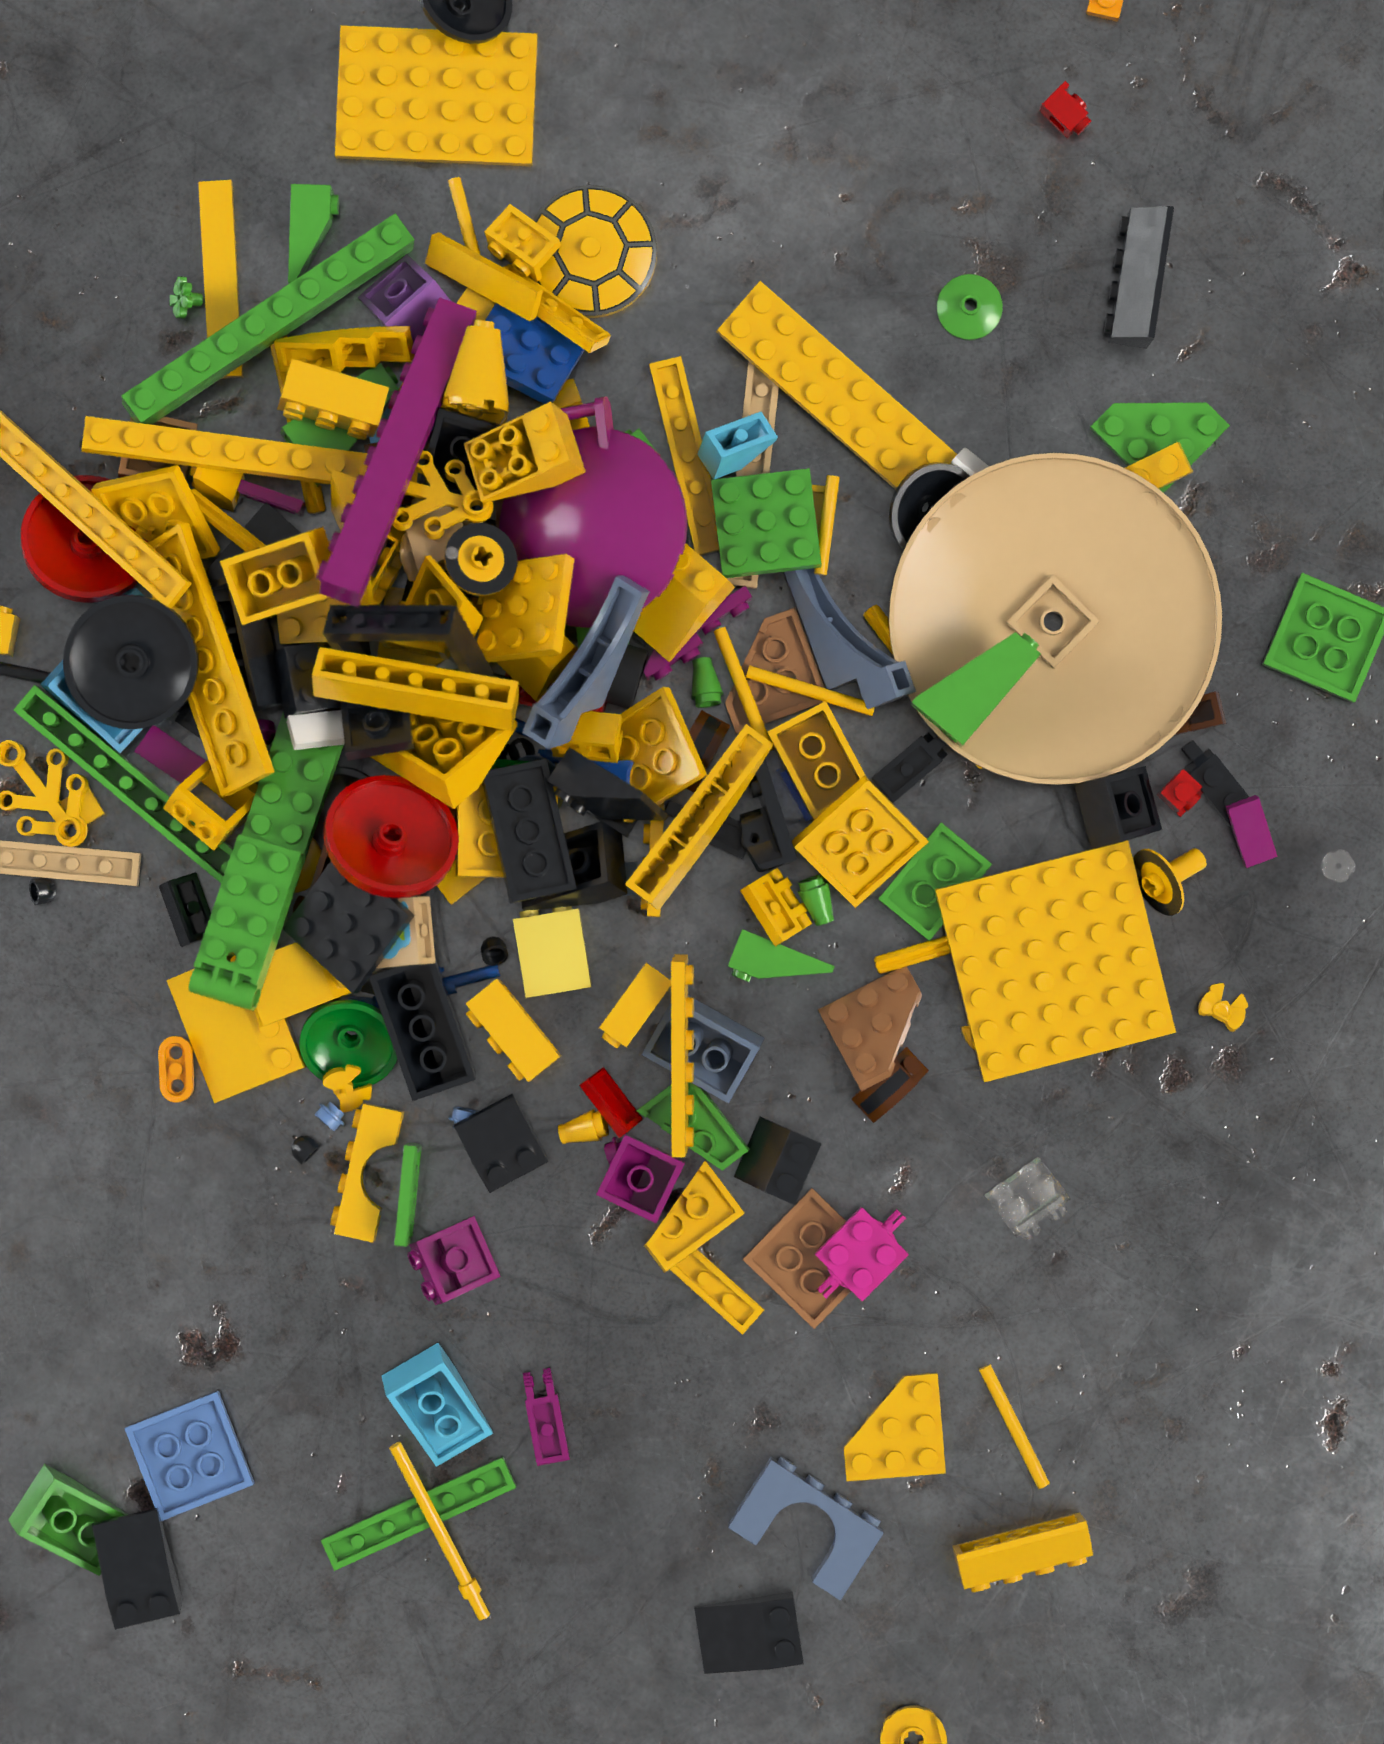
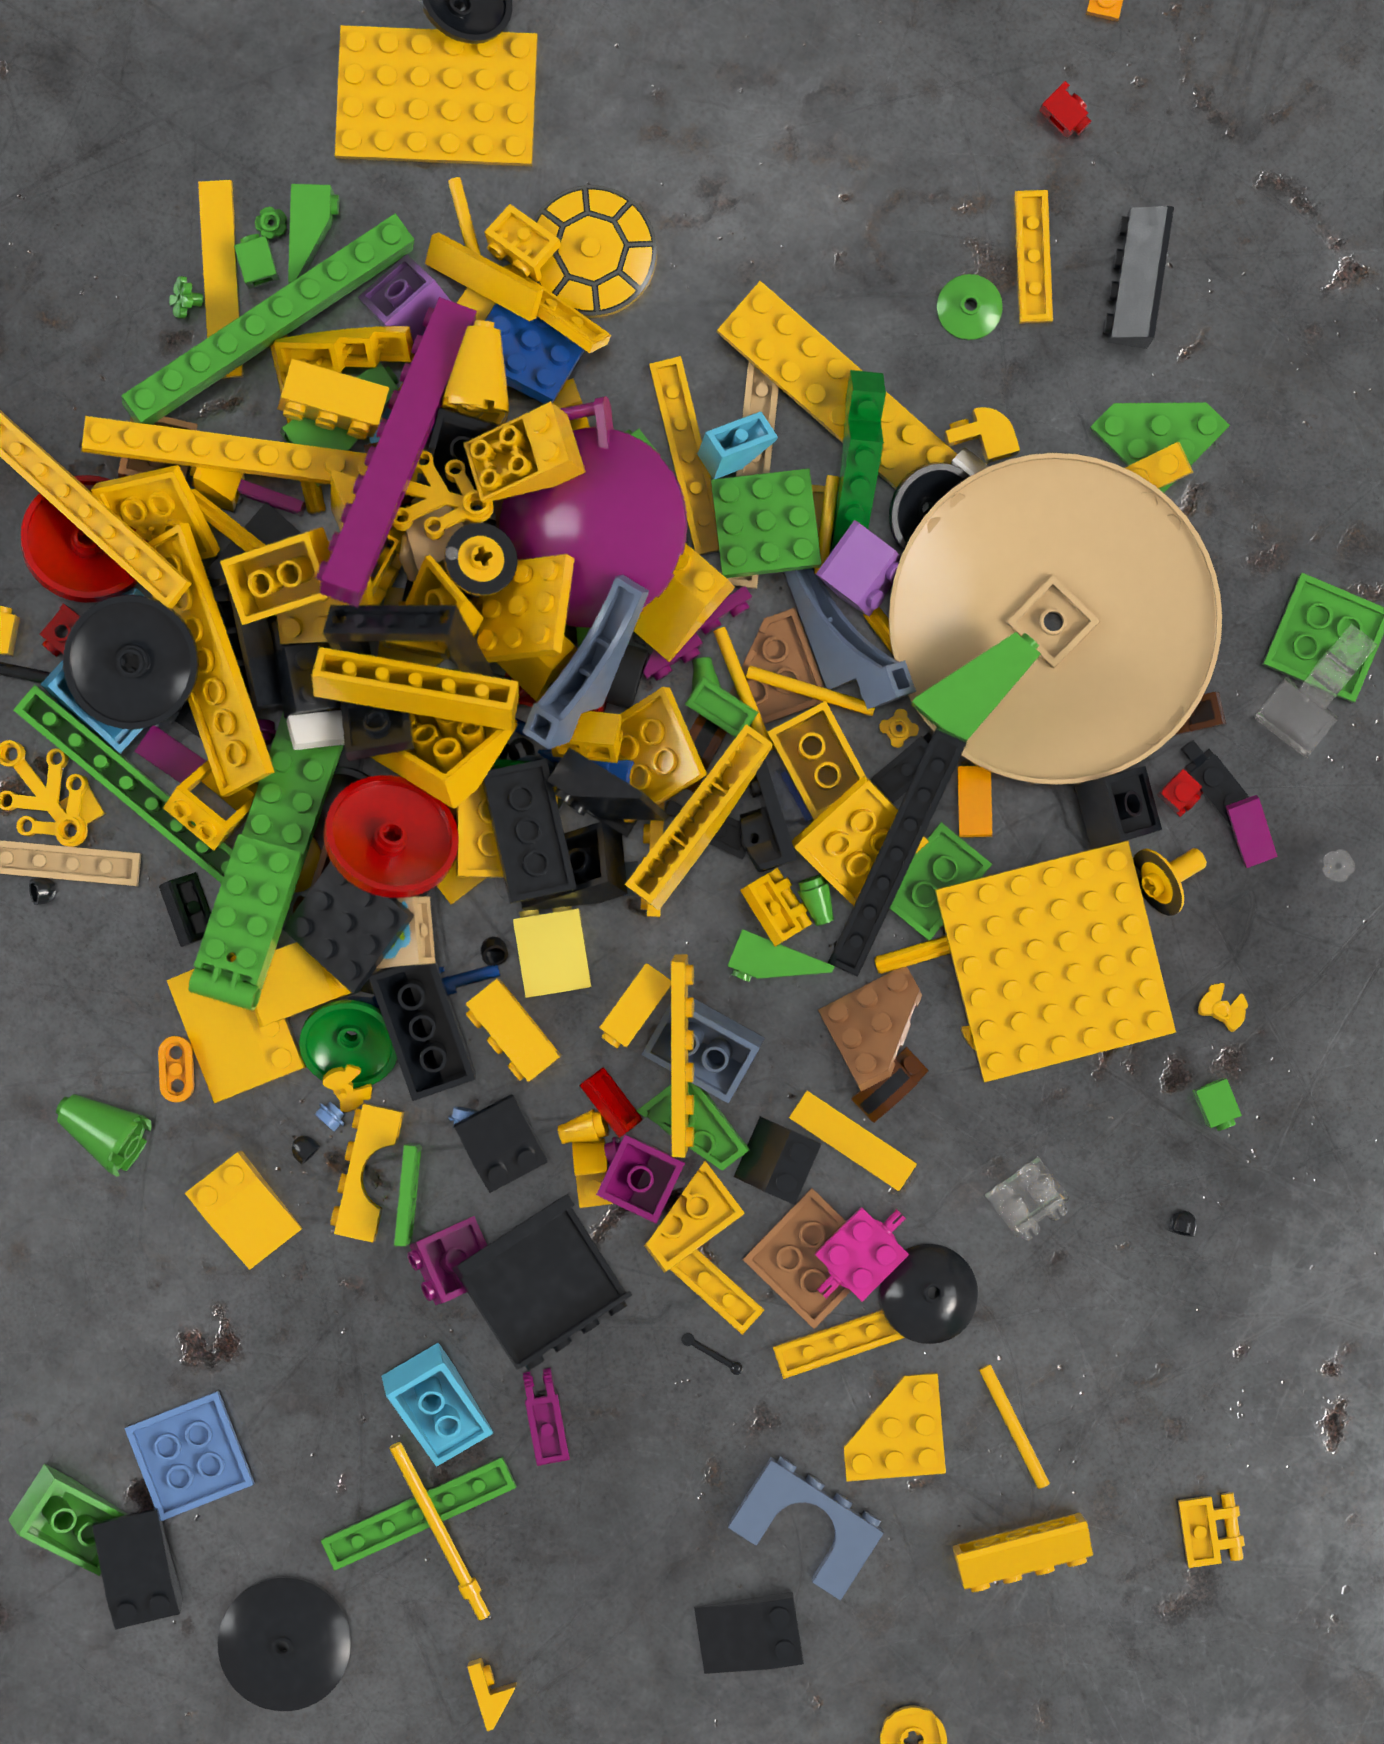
(64, 617): none -> red brick
(104, 1131): none -> bright green cone
(243, 1210): none -> yellow slope
(256, 260): none -> bright green brick
(279, 226): none -> bright green plate
(290, 1612): none -> black dish
(491, 1701): none -> yellow slope
(541, 1284): none -> black panel
(590, 1170): none -> yellow slope
(688, 1339): none -> black hinge
(720, 707): none -> bright green tile
(834, 1343): none -> yellow tile
(853, 1140): none -> yellow tile
(860, 451): none -> green arch
(860, 569): none -> medium lavender slope
(897, 851): none -> black tile
(898, 737): none -> yellow plate
(906, 1297): none -> black dish
(974, 802): none -> light orange slope
(992, 430): none -> yellow brick
(1033, 256): none -> yellow tile
(1183, 1224): none -> black hinge
(1200, 1530): none -> yellow plate
(1217, 1104): none -> bright green brick
(1301, 712): none -> clear plate

